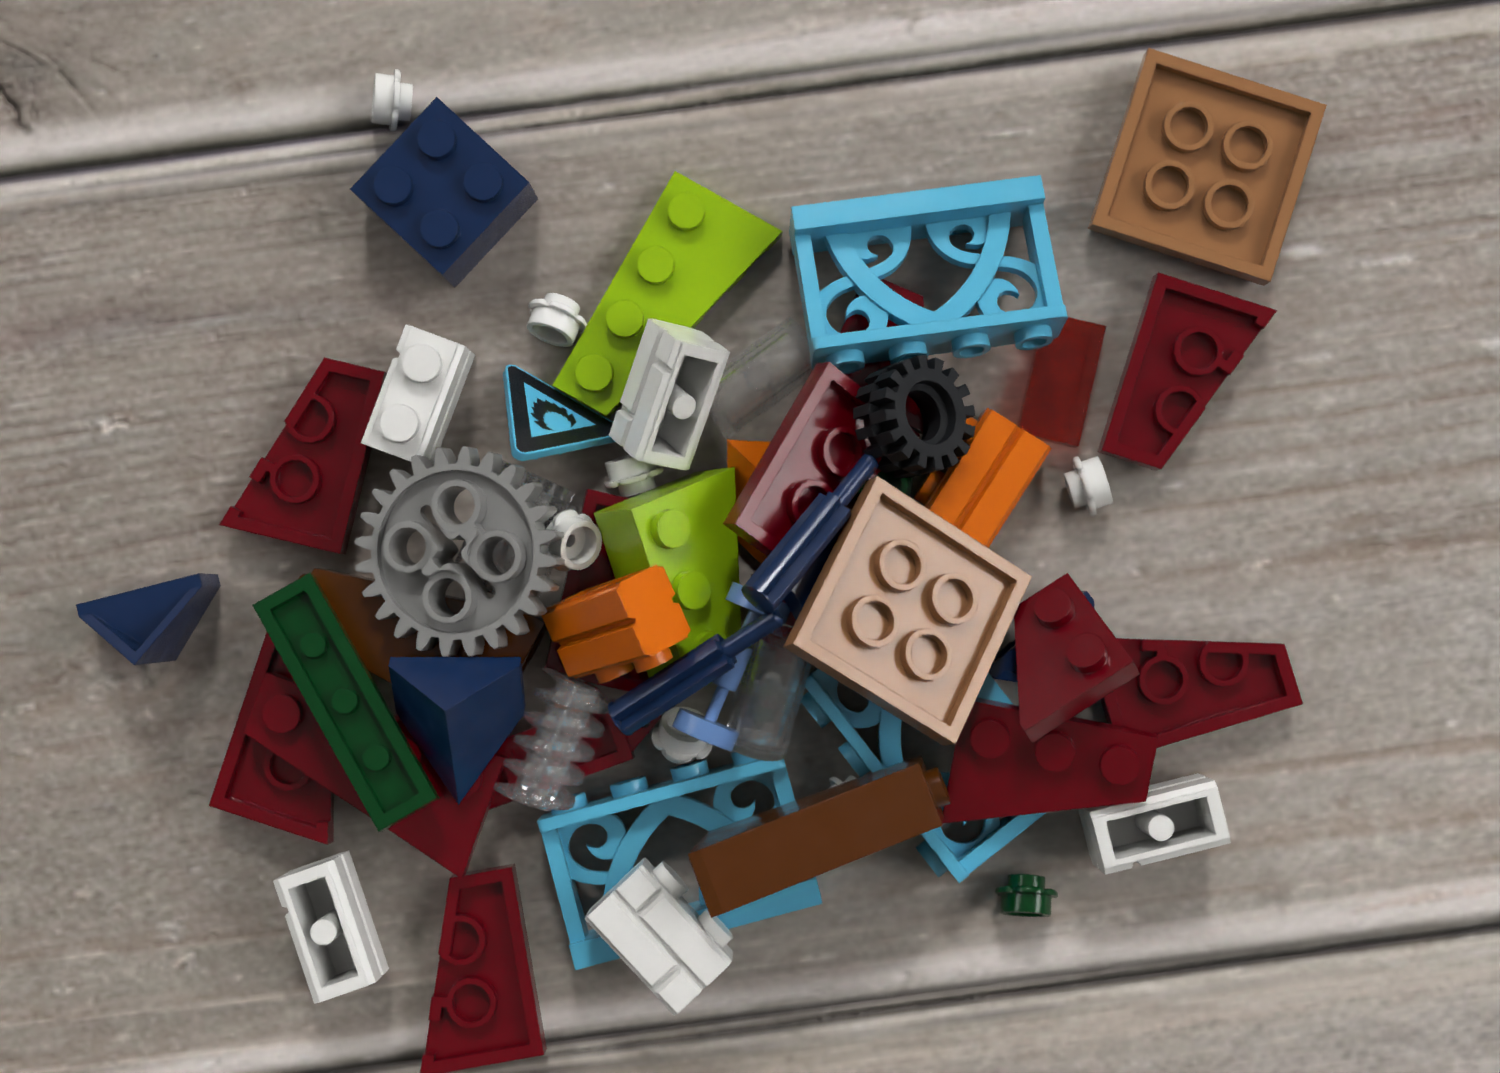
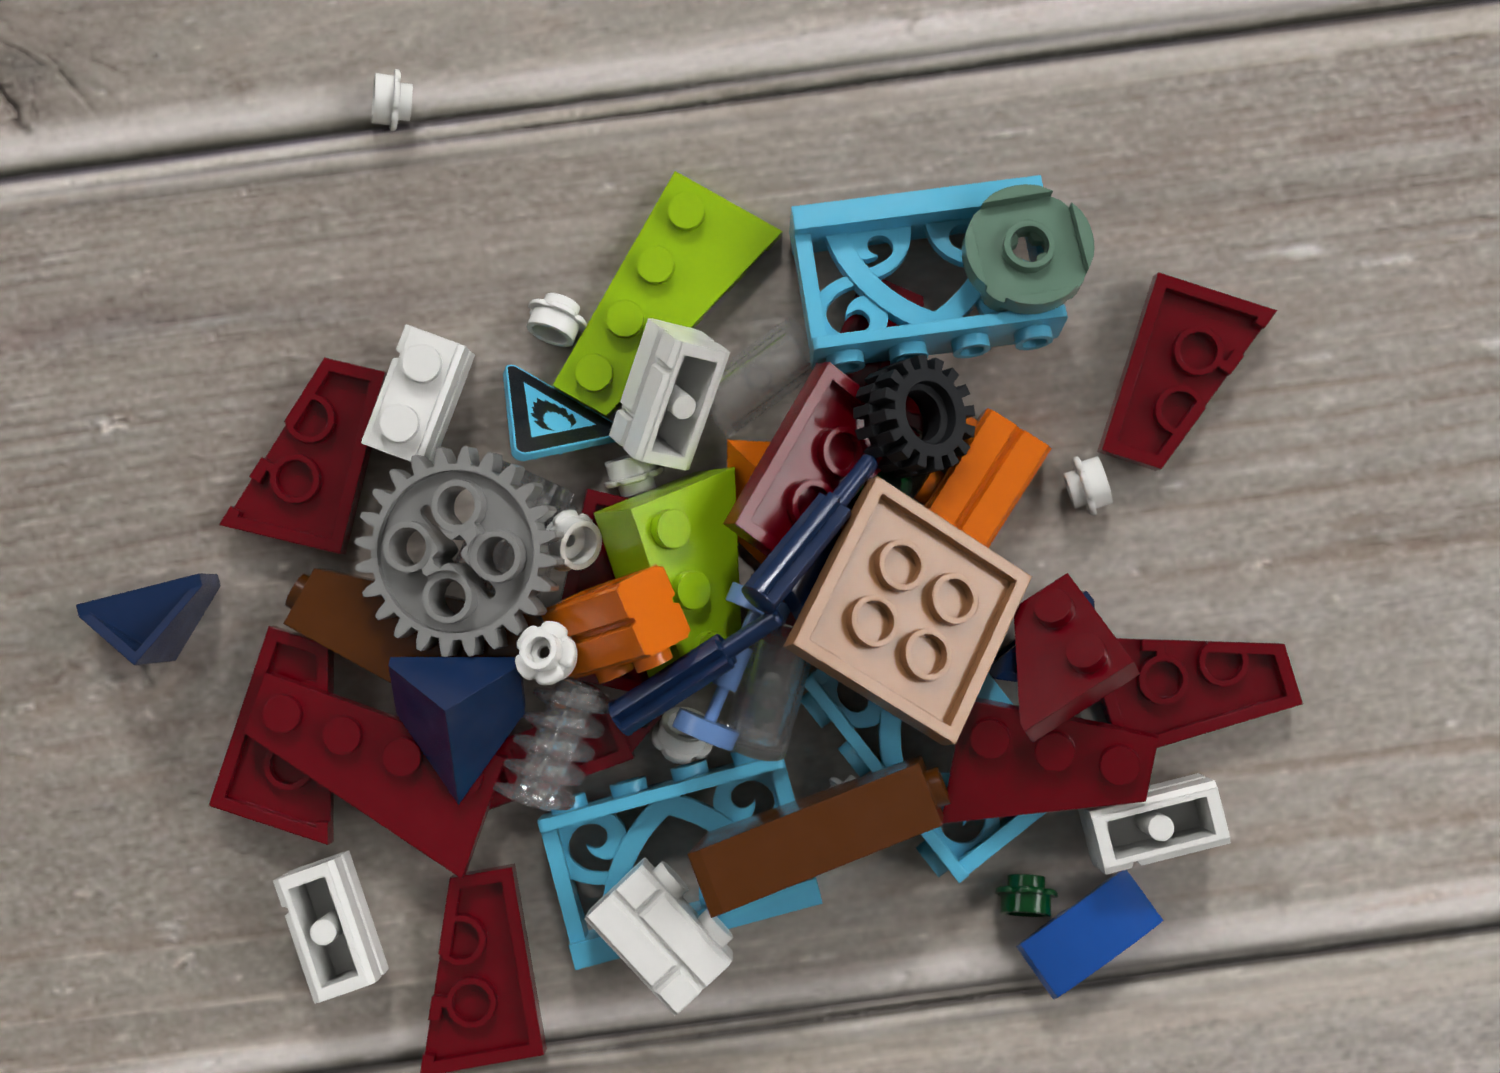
(346, 702): dark green plate -> none
(445, 192): dark blue brick -> none
(561, 656): none -> white plate
(1021, 285): none -> sand green plate
(1062, 384): clear red tile -> none
(1089, 933): none -> blue slope
(1207, 167): medium nougat plate -> none

